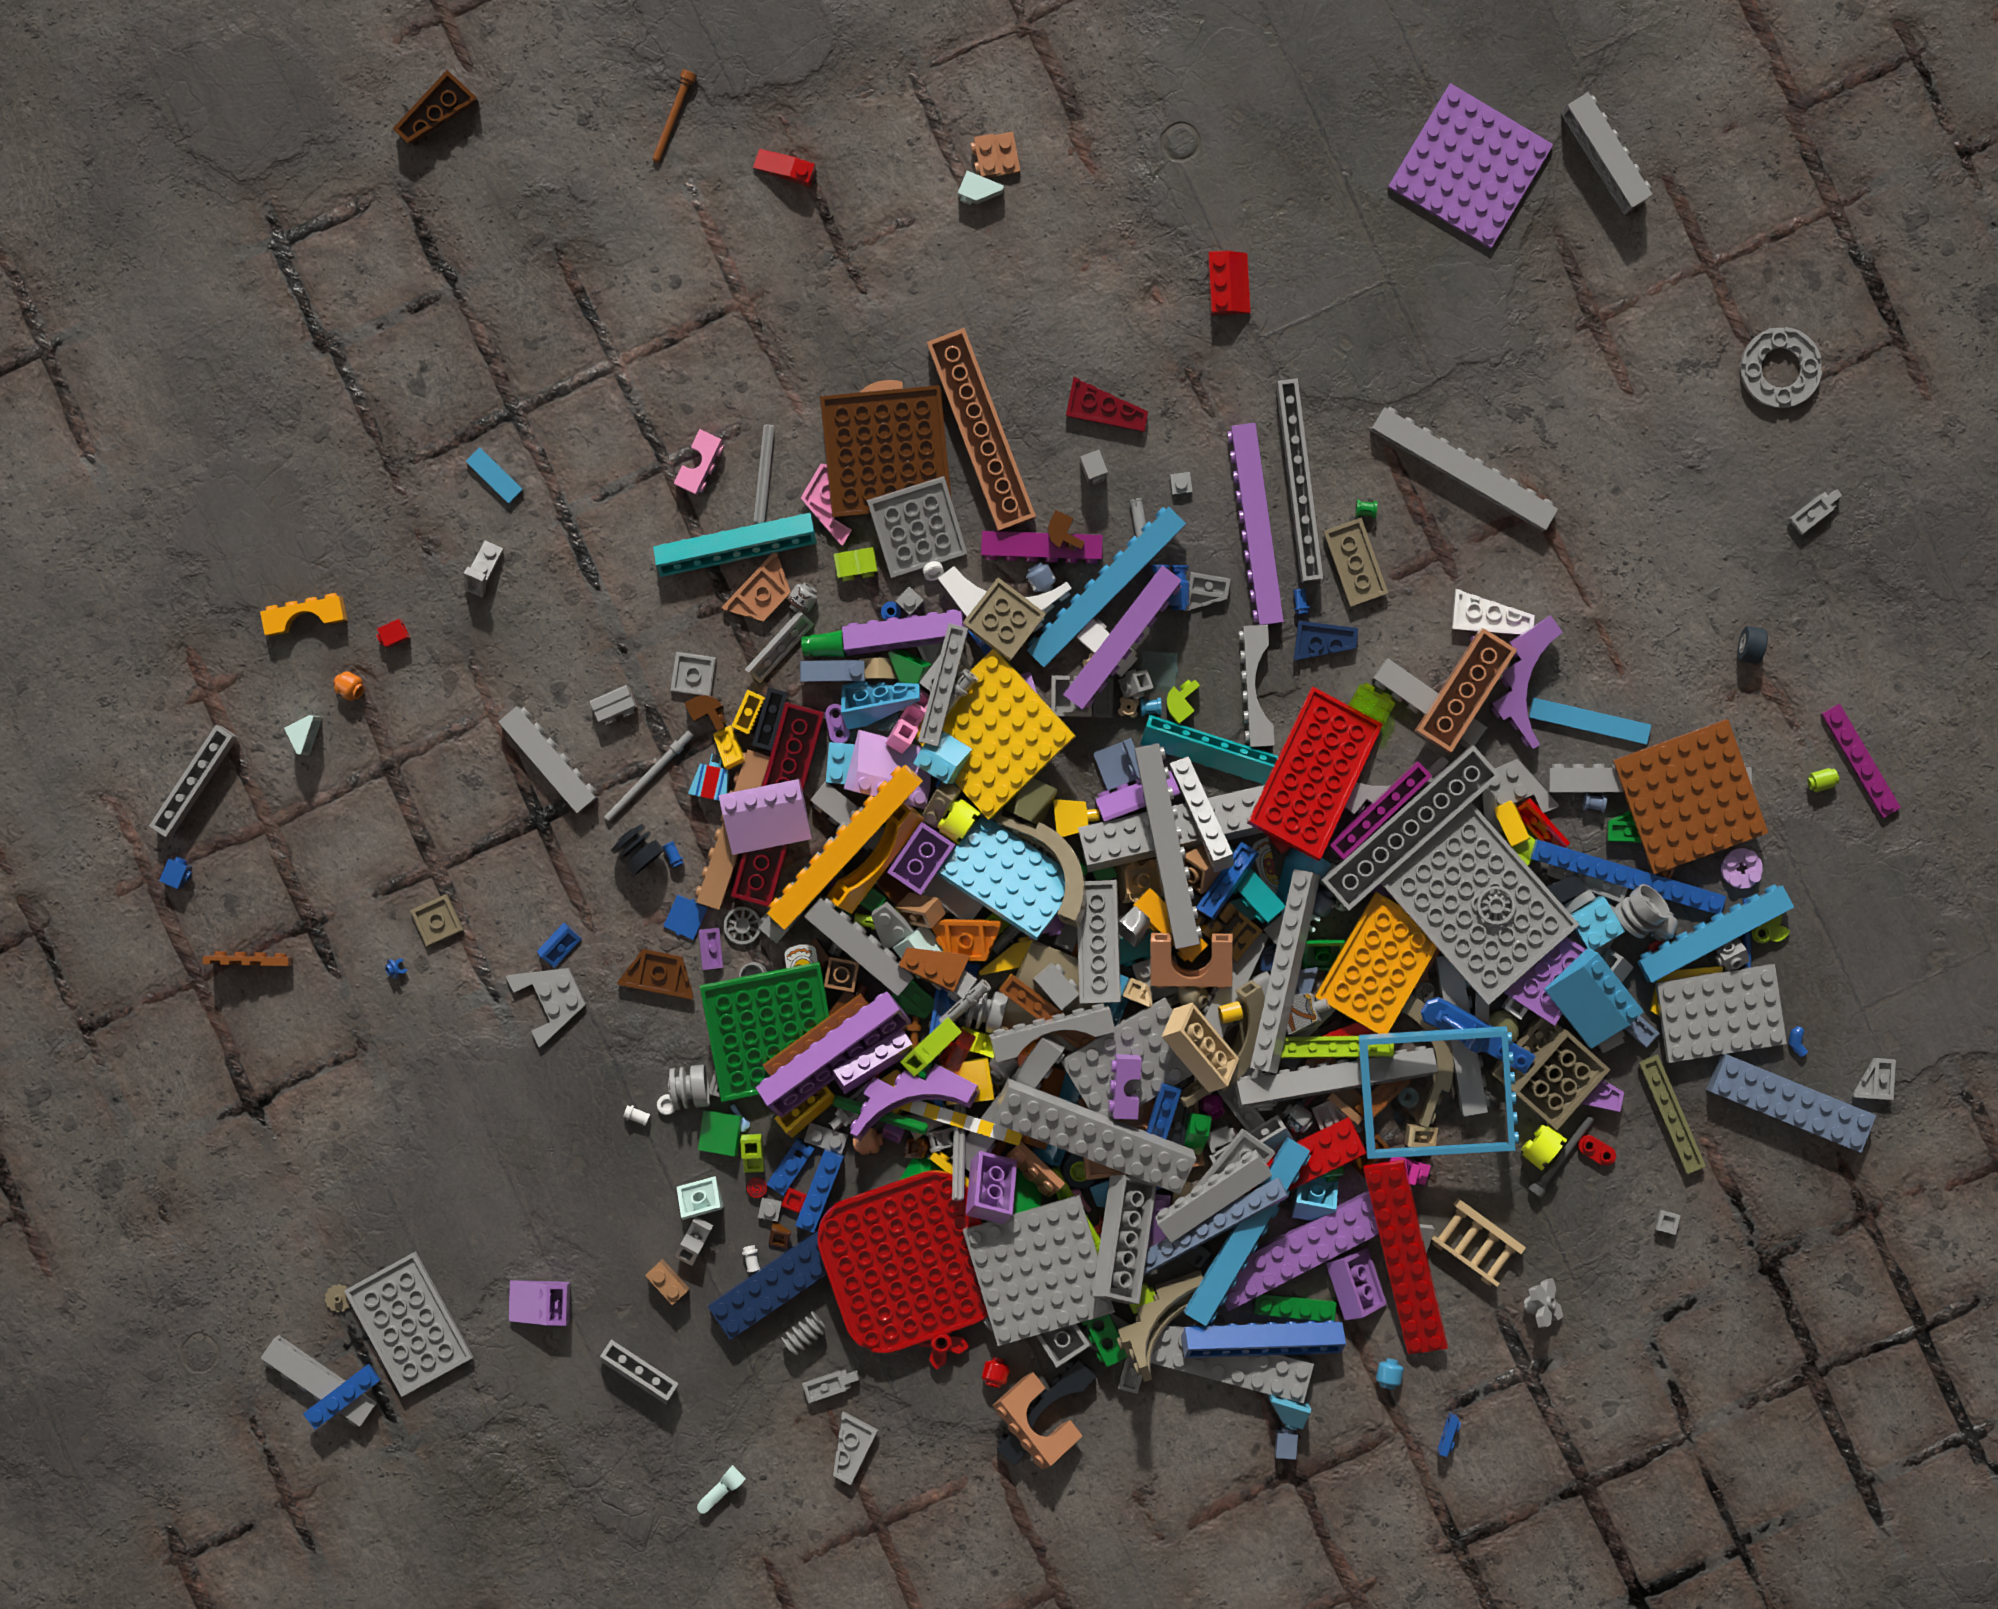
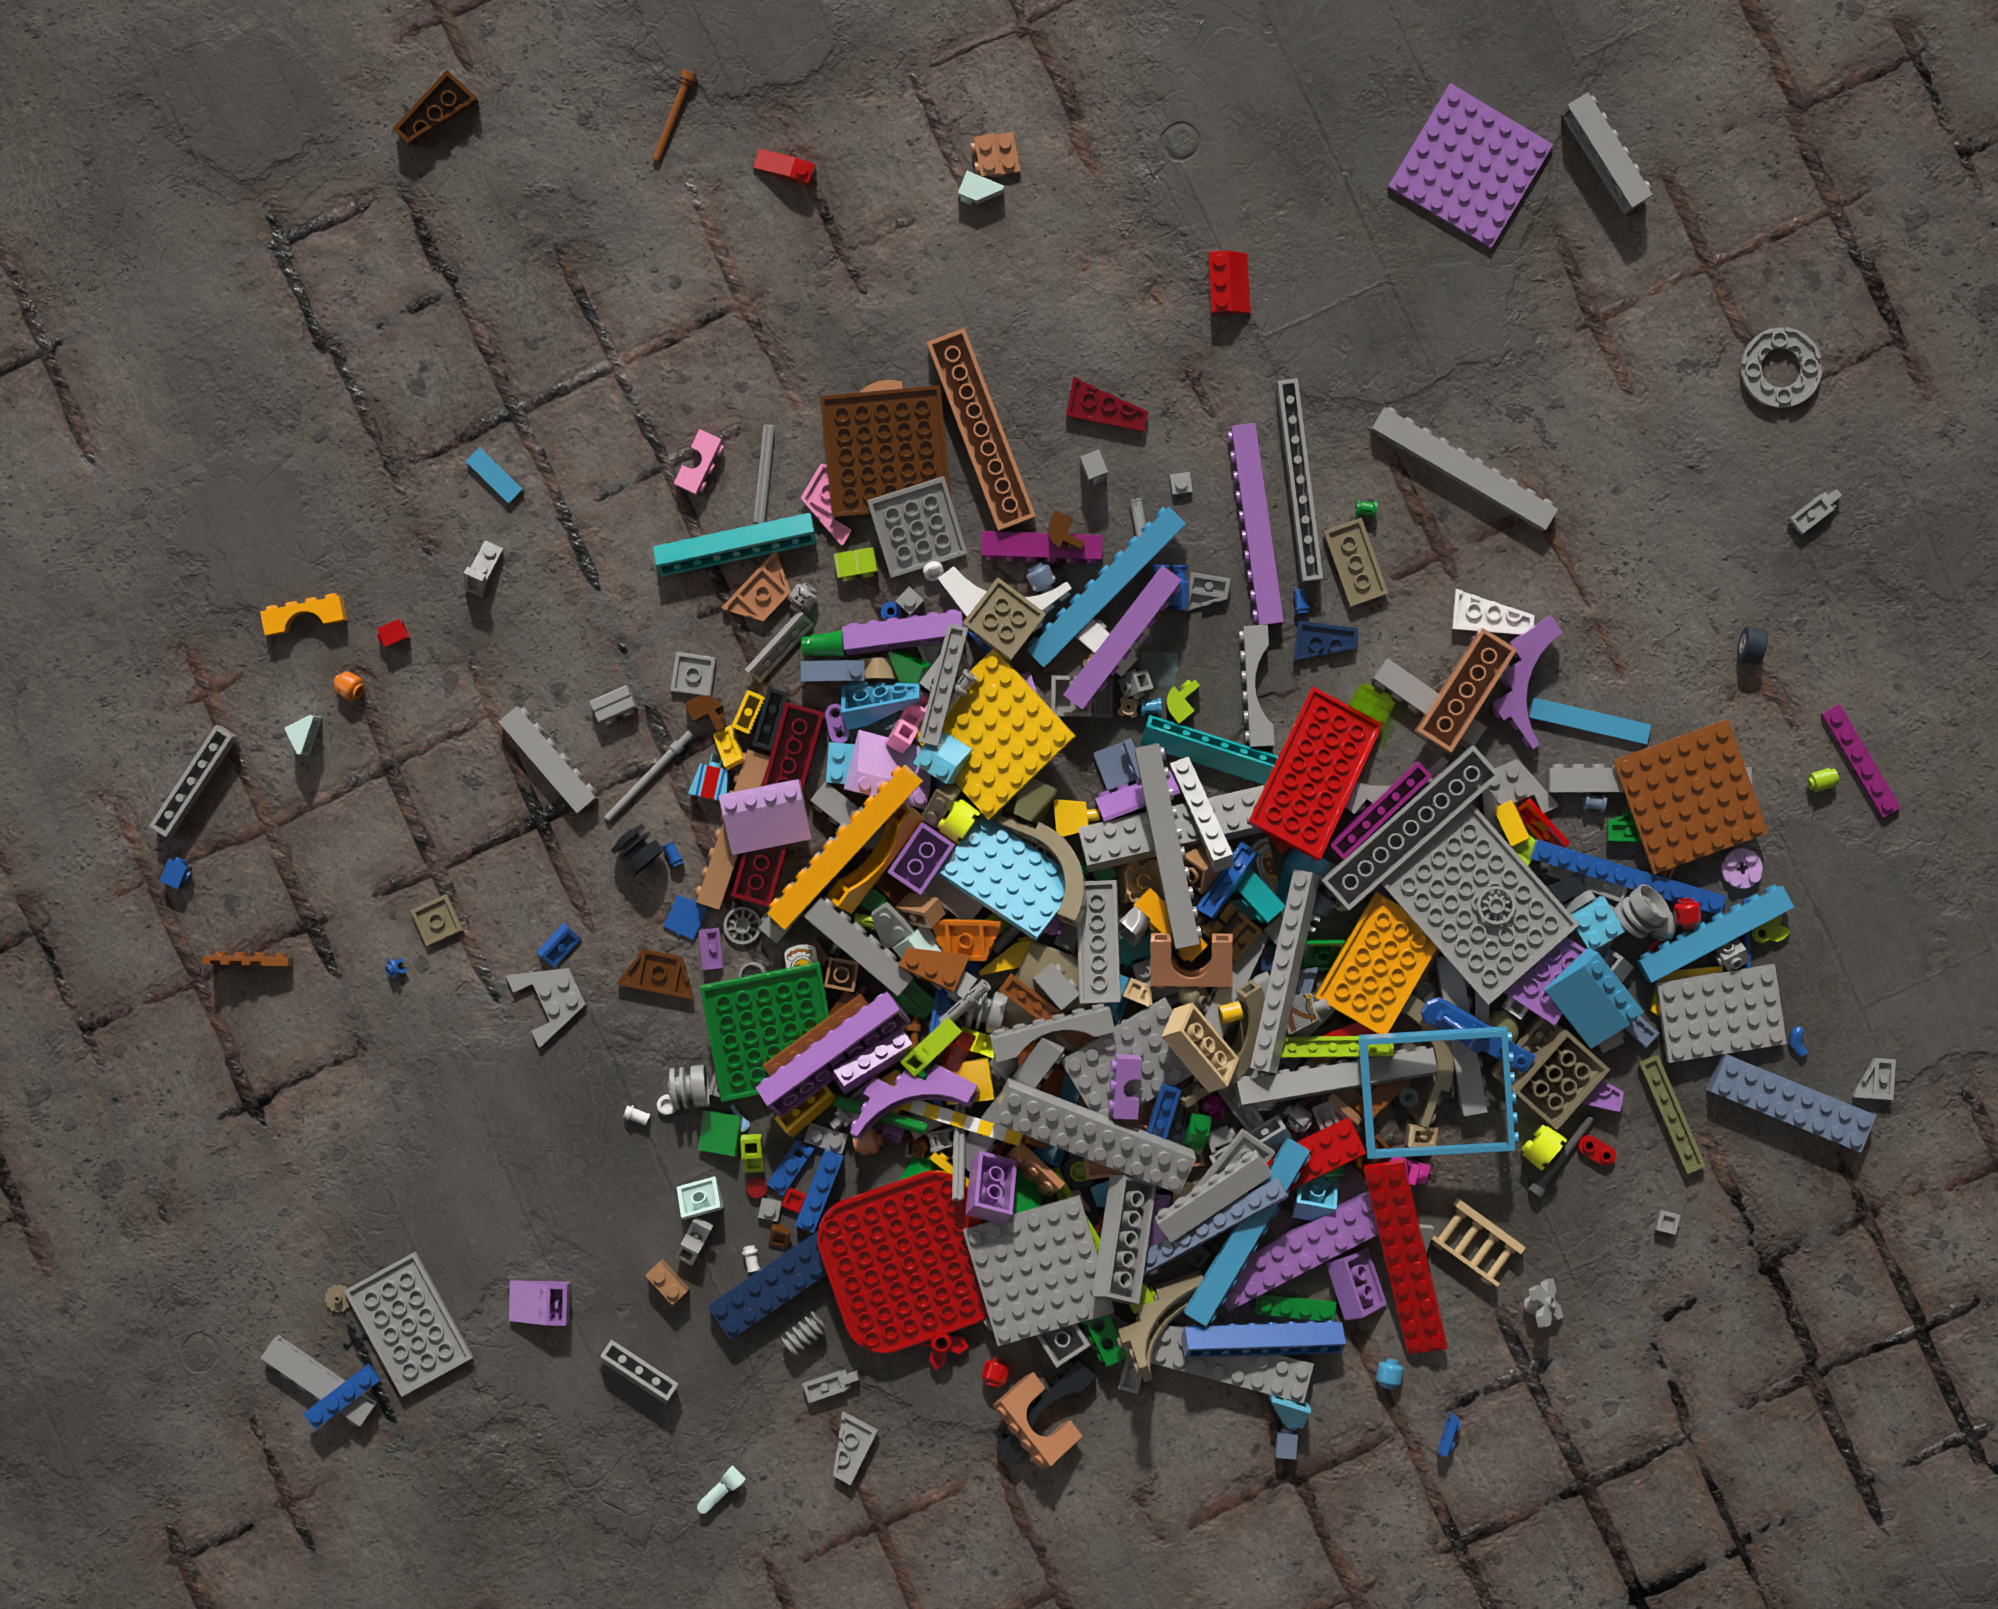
(1687, 913): none -> red head

